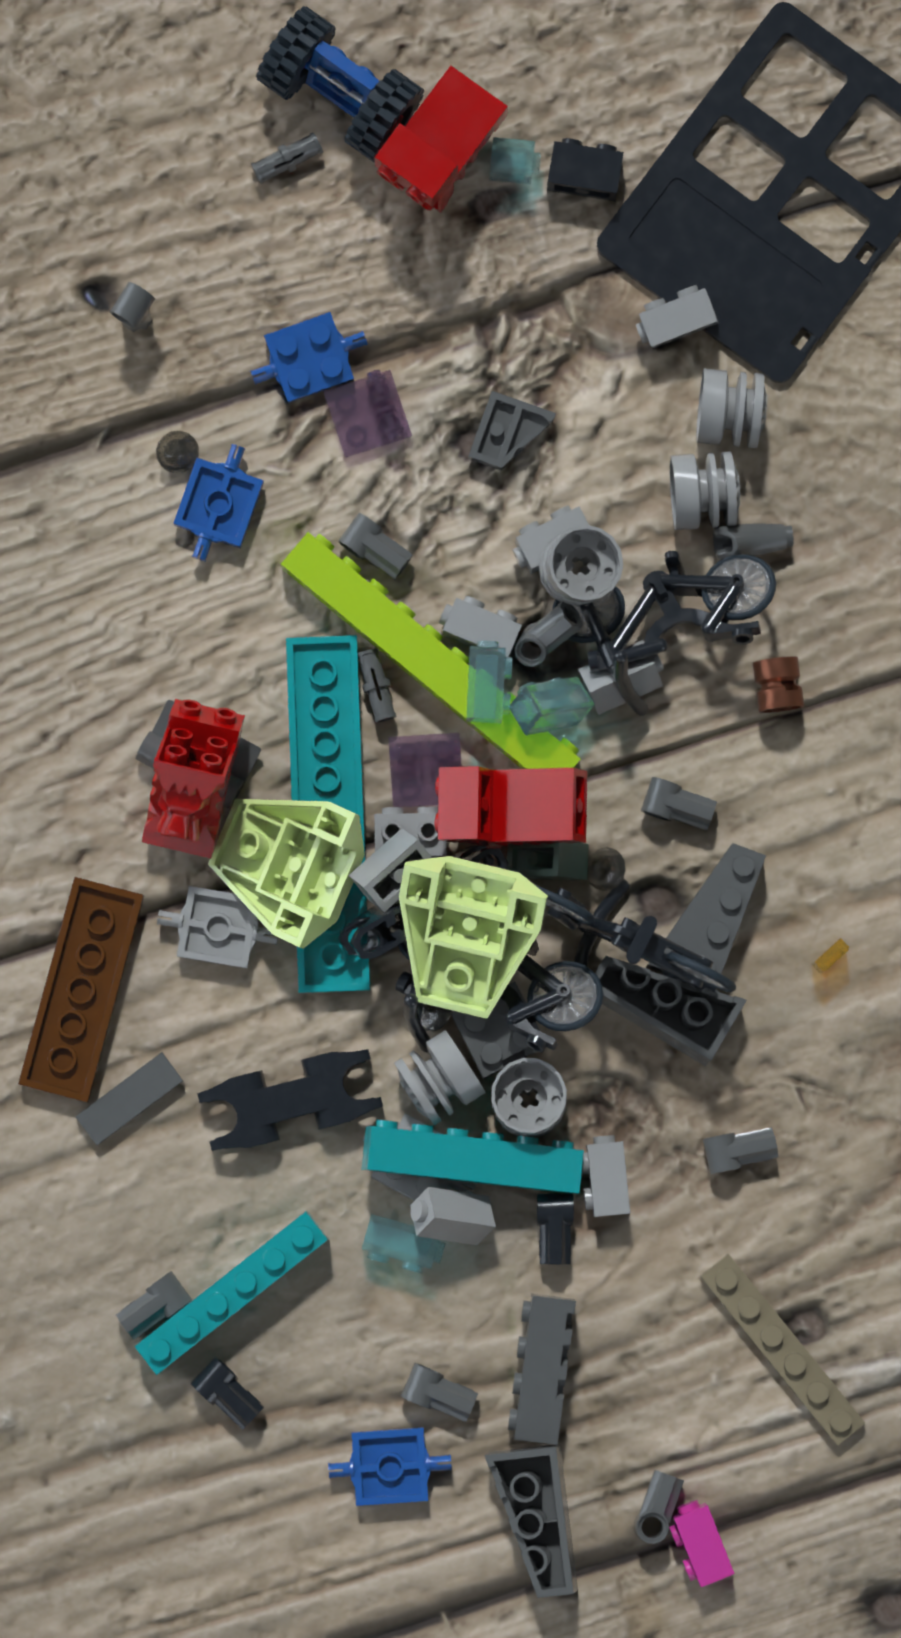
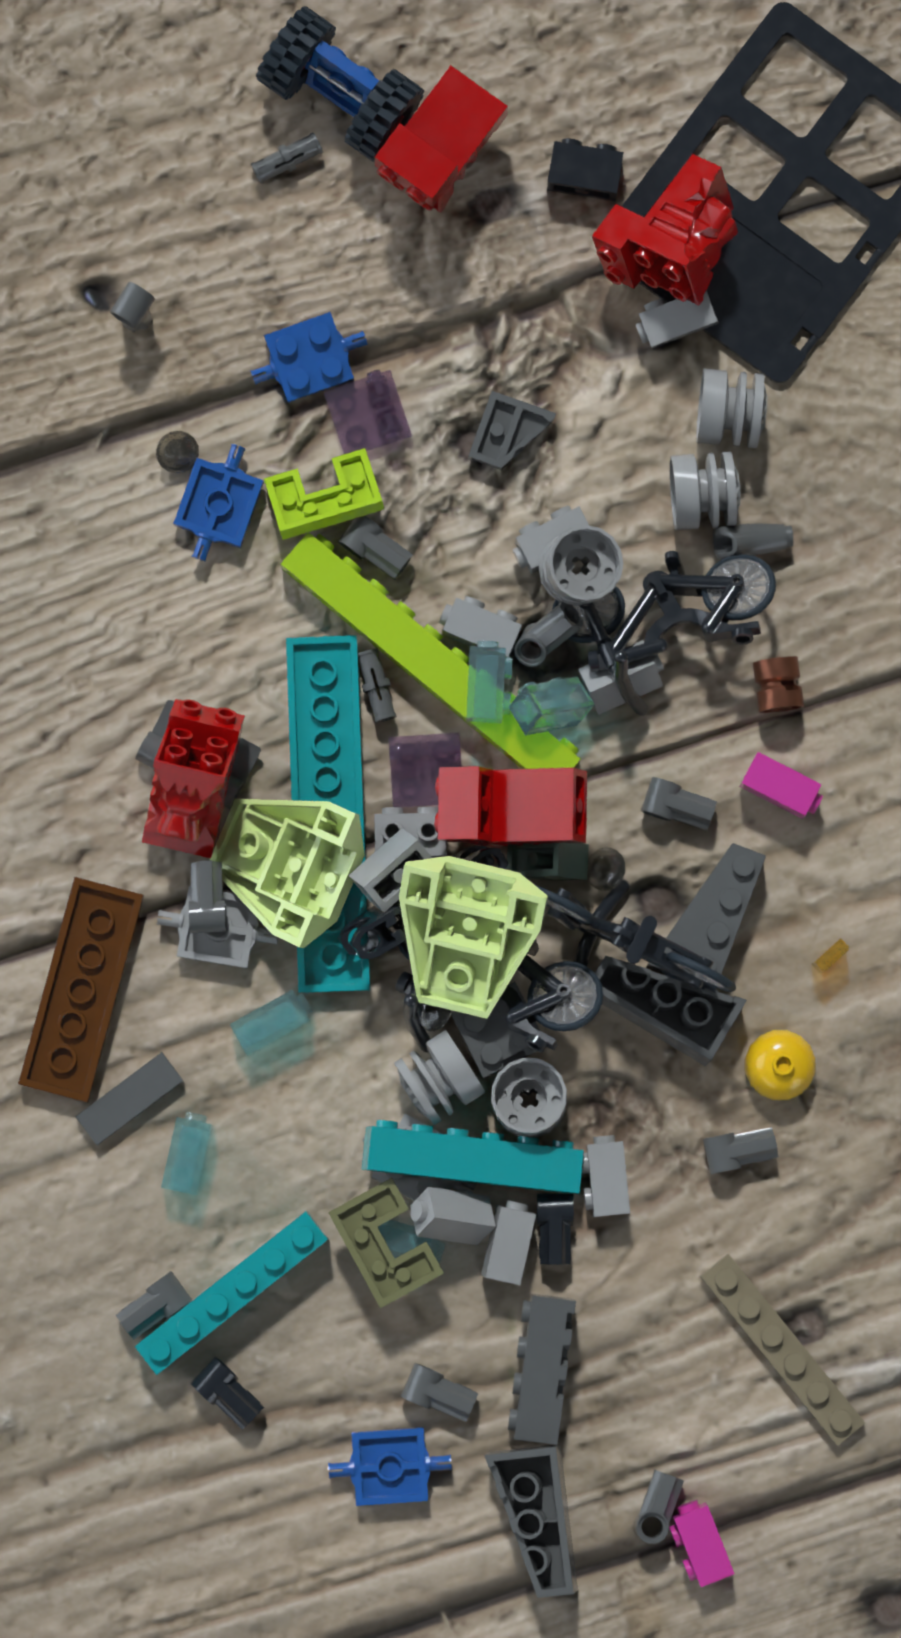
(187, 1154): none -> clear light blue brick
(207, 906): none -> dark grey piece
(264, 1106): black piece -> none
(272, 1022): none -> clear light blue brick
(303, 513): none -> lime plate
(358, 1226): none -> olive plate
(509, 1243): none -> light grey brick
(513, 160): clear light blue brick -> none
(675, 239): none -> red brick
(780, 1065): none -> yellow cylinder
(782, 786): none -> dark pink brick

